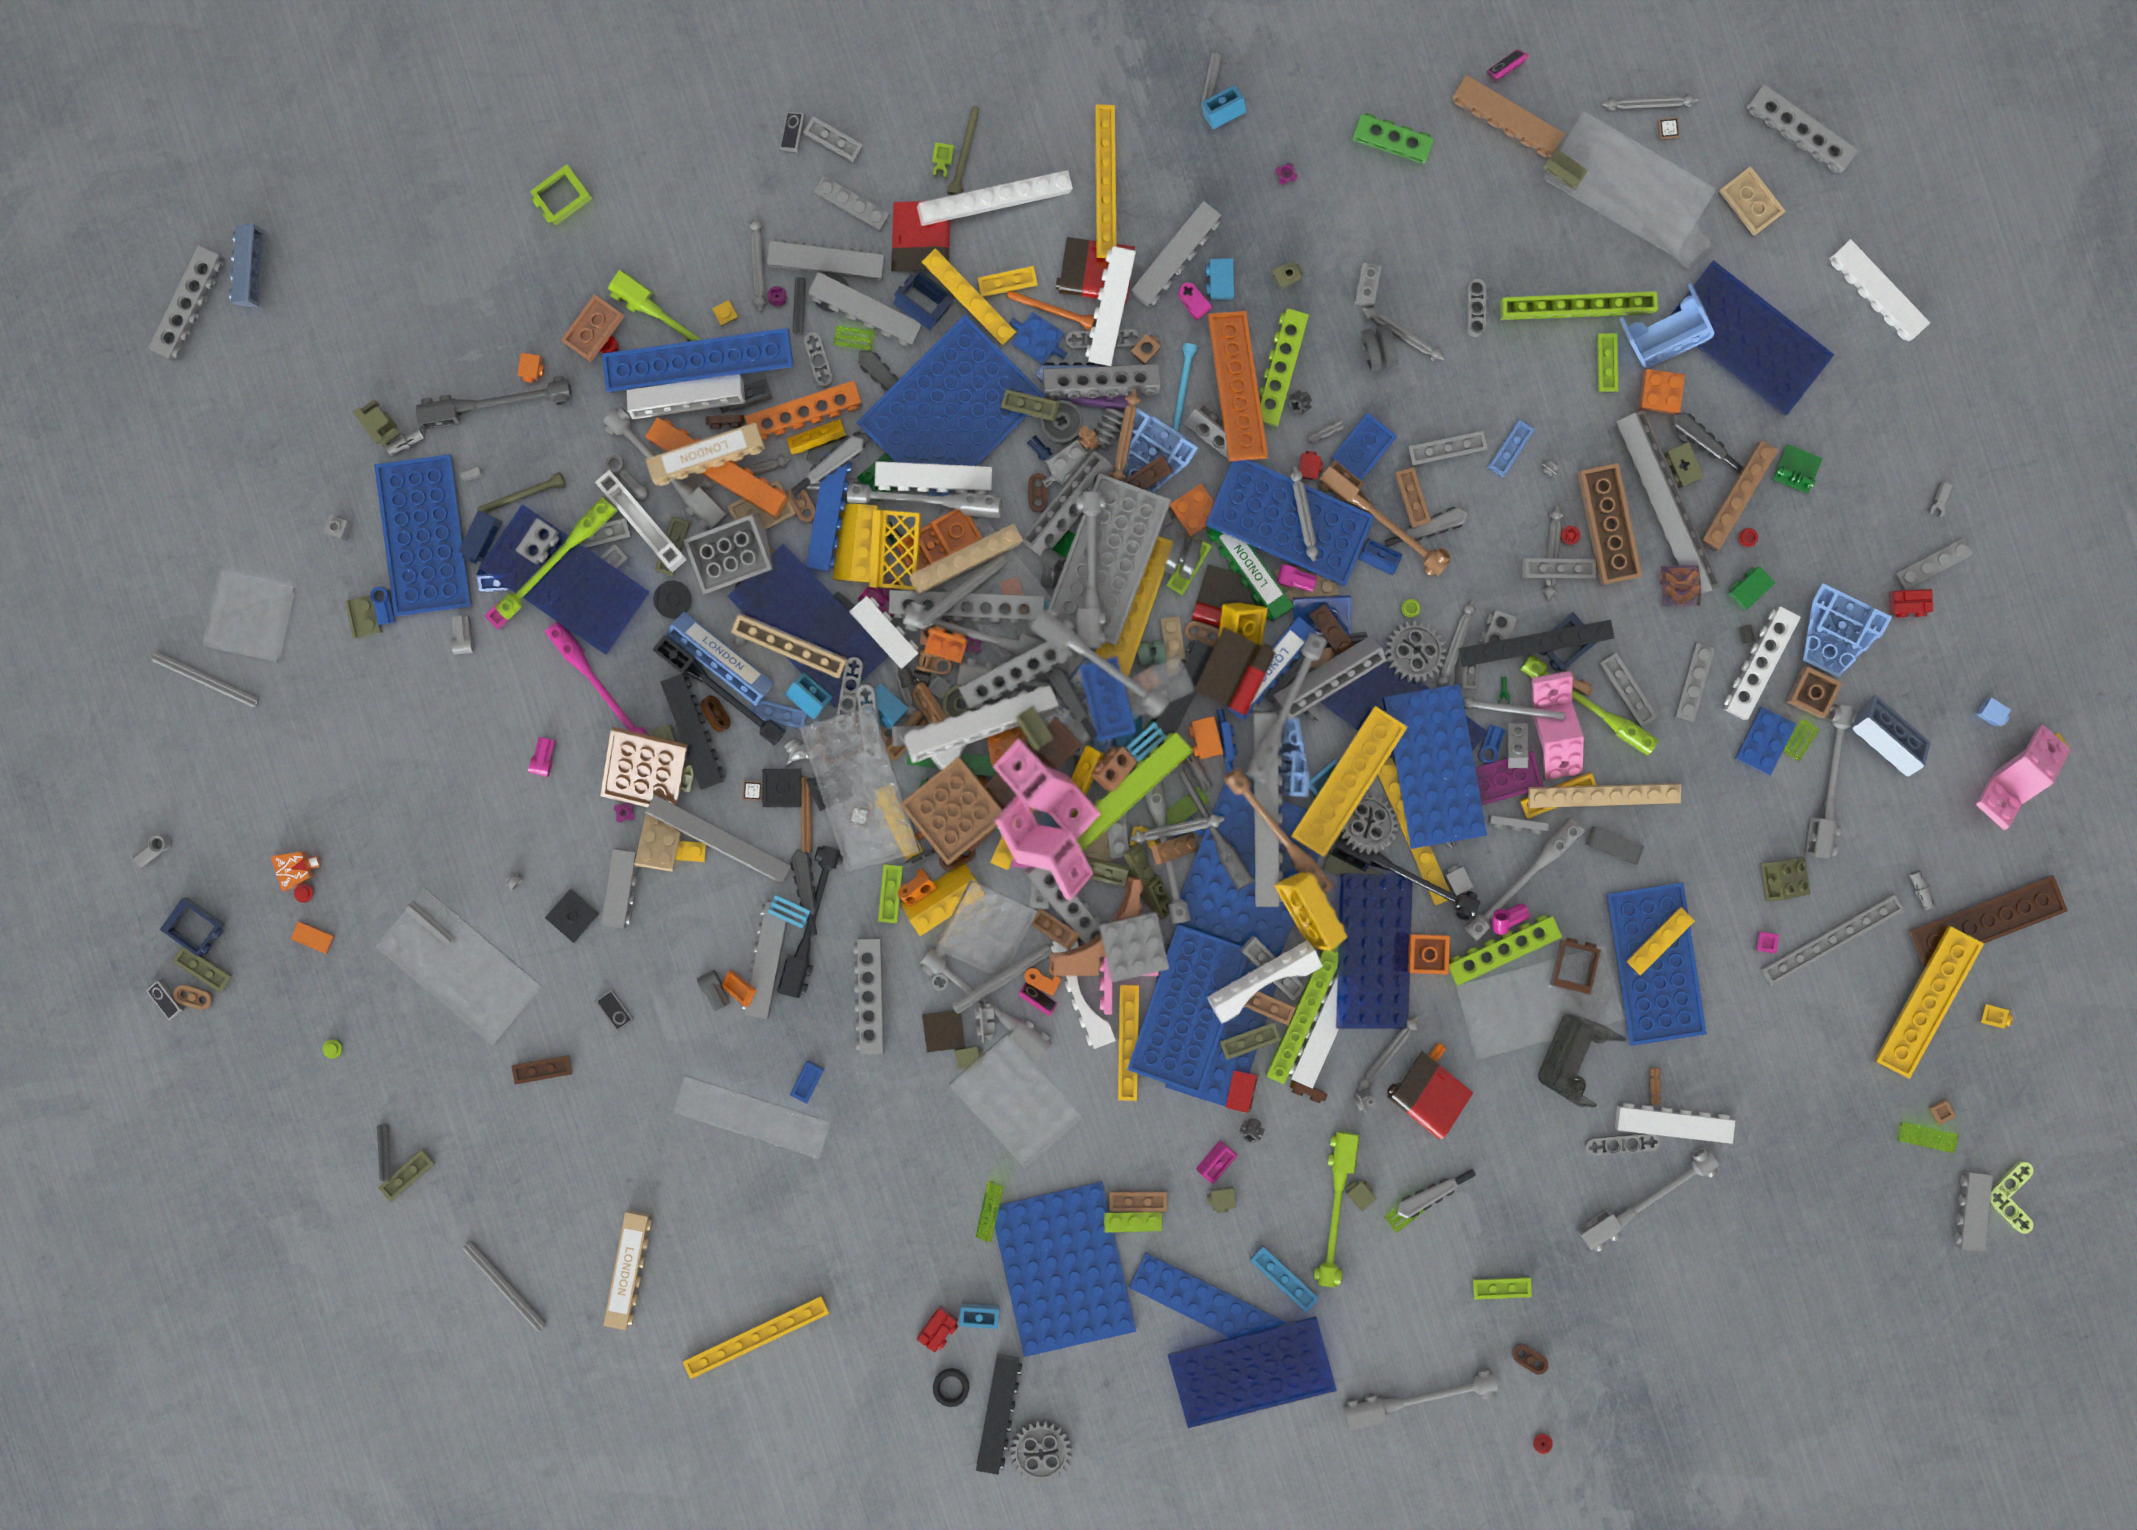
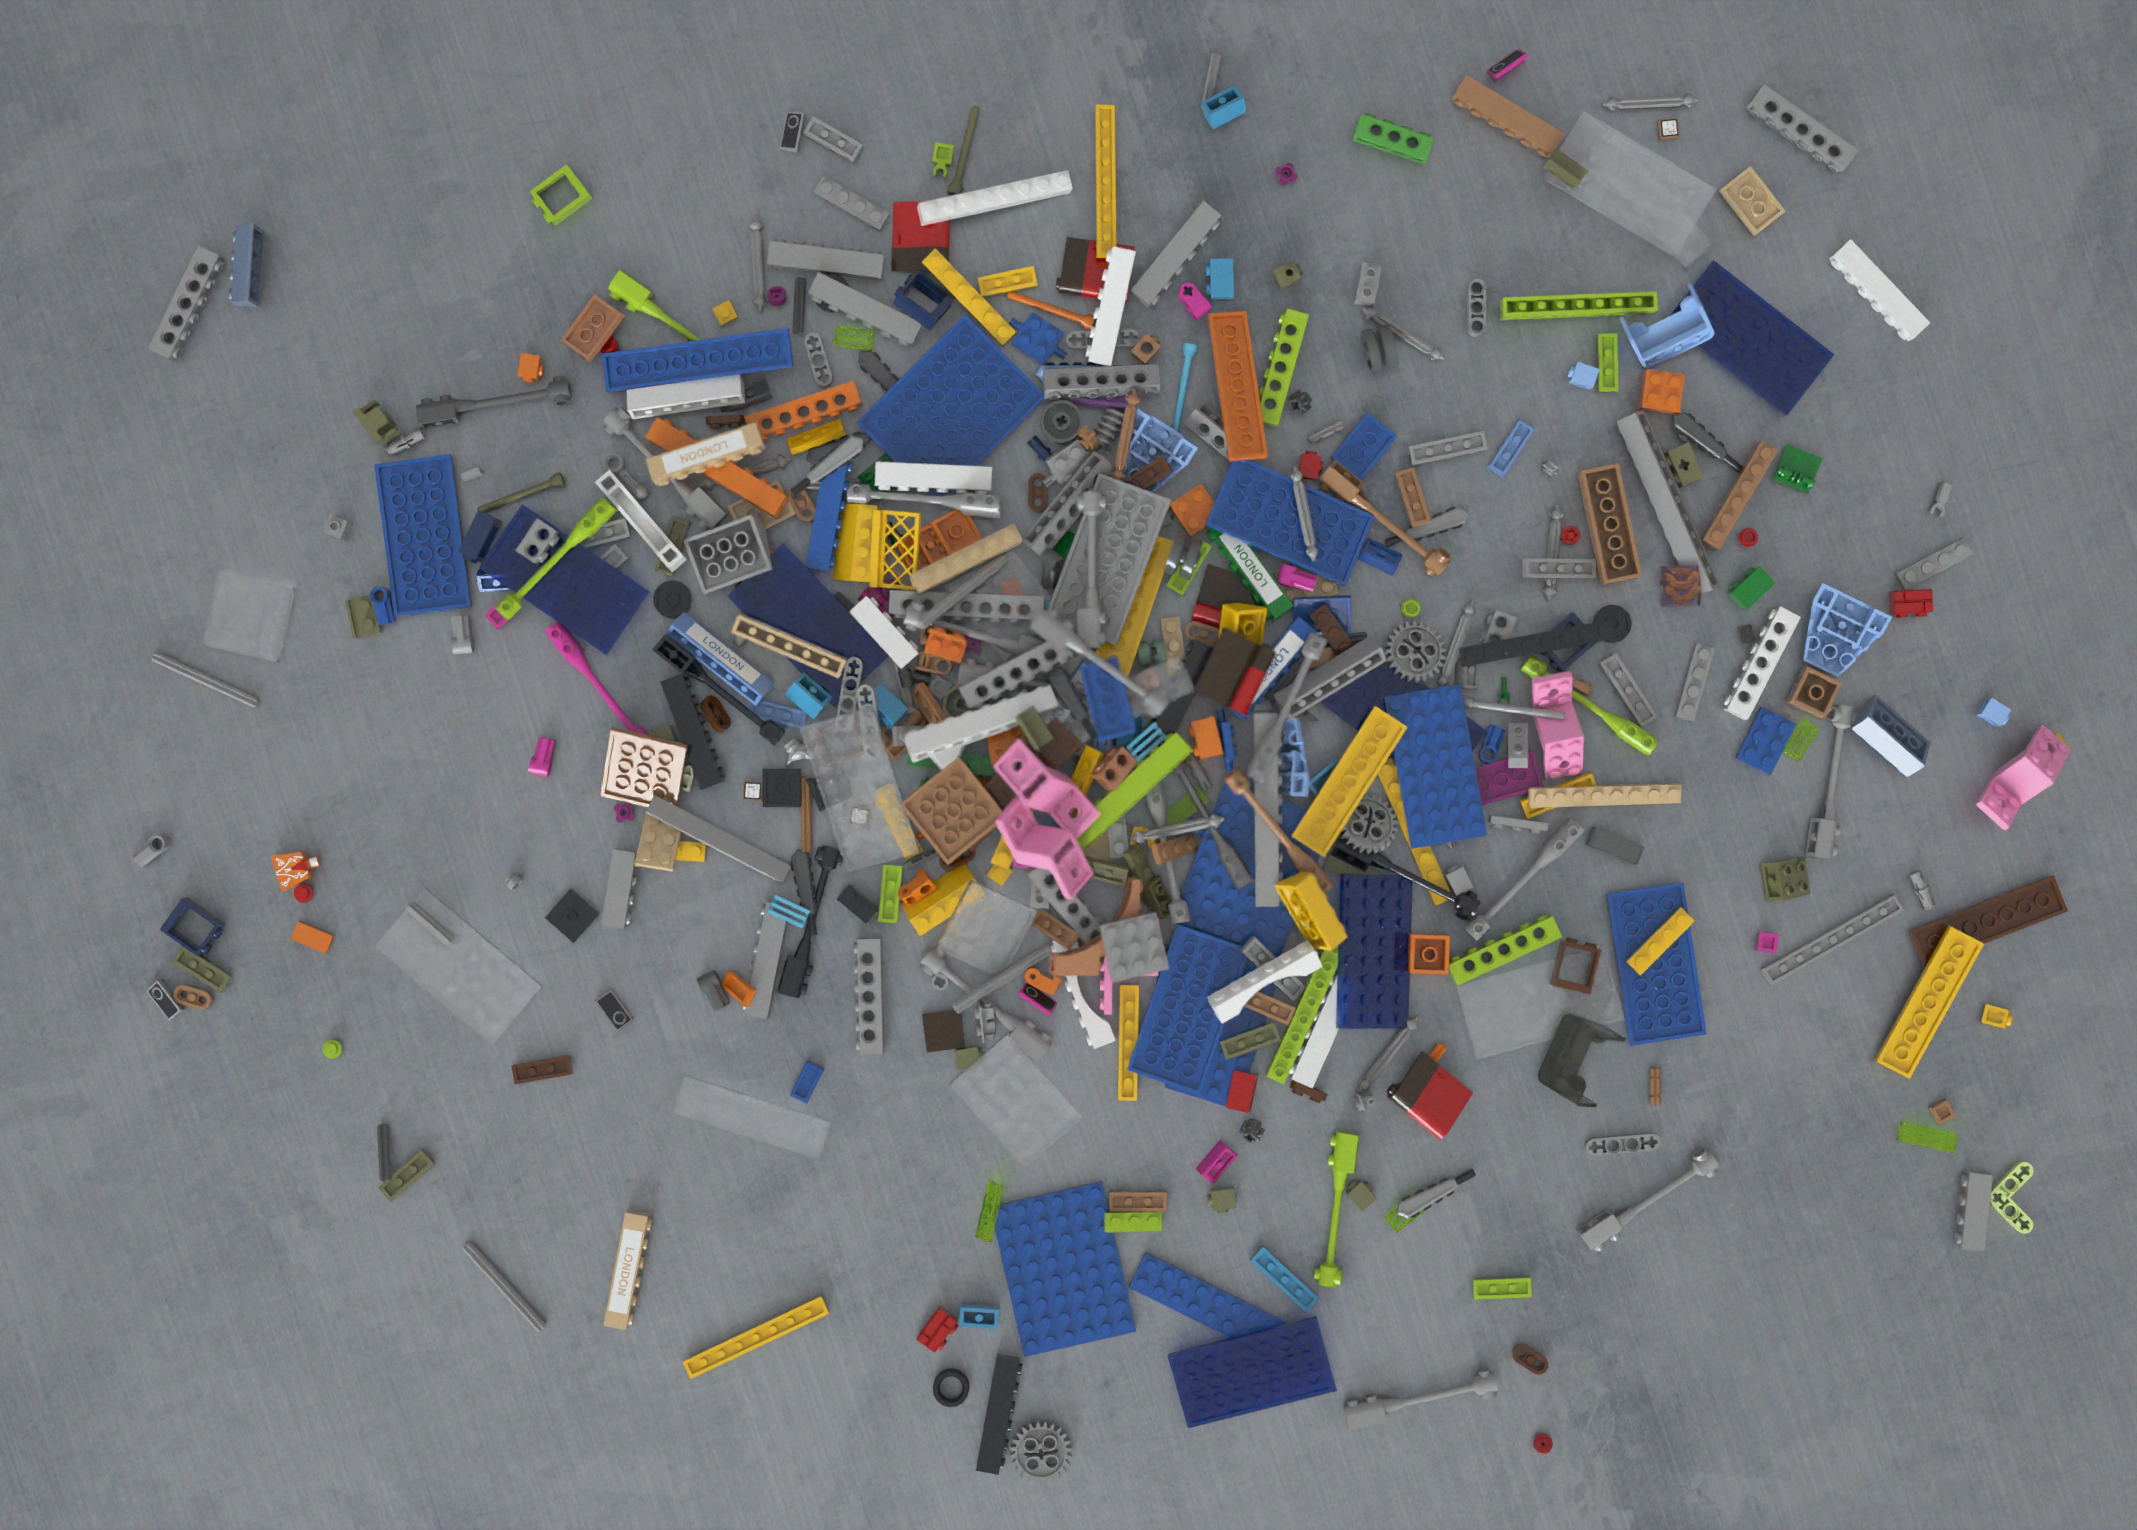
(858, 903): none -> black brick
(999, 874): none -> yellow plate
(1030, 405): olive tile -> none
(1504, 919): dark pink piece -> none
(1583, 375): none -> light blue brick
(1620, 621): none -> black tile
(1675, 1124): white brick -> none

